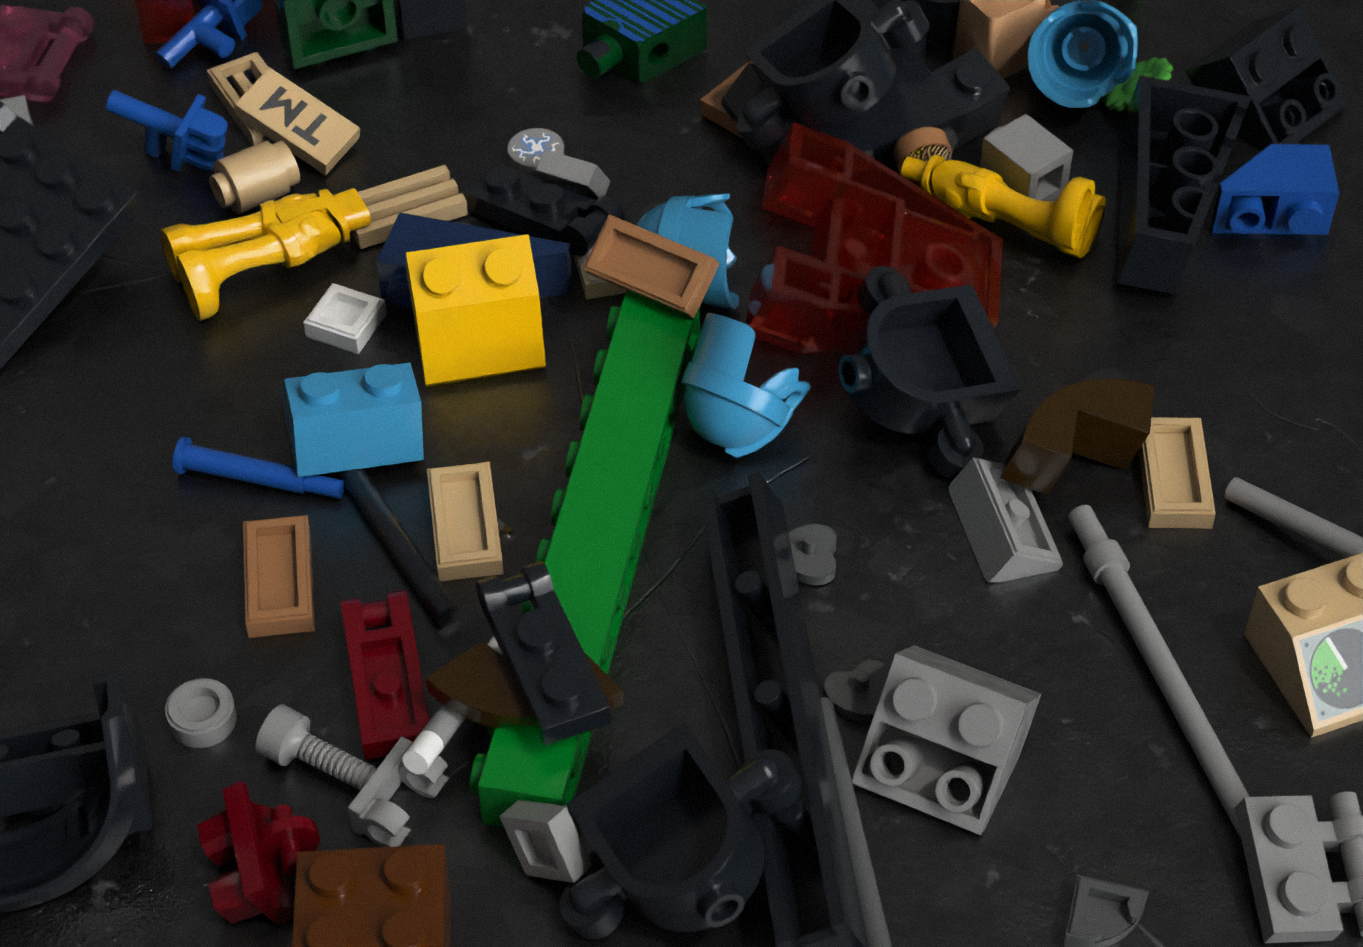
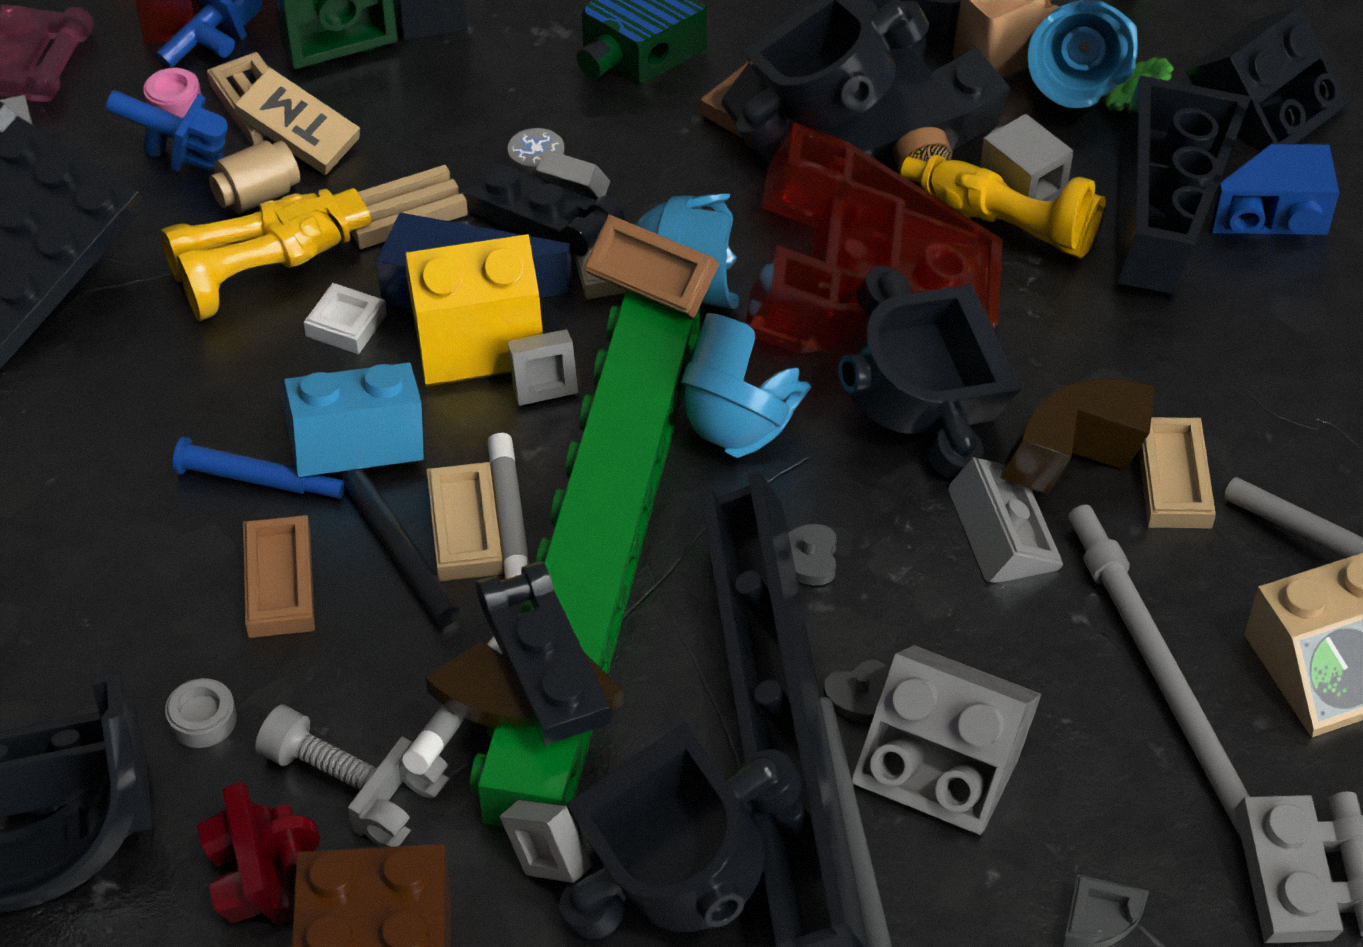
(172, 90): none -> bright pink tile
(384, 672): dark red plate -> none
(508, 504): none -> light grey bar
(542, 367): none -> light grey plate

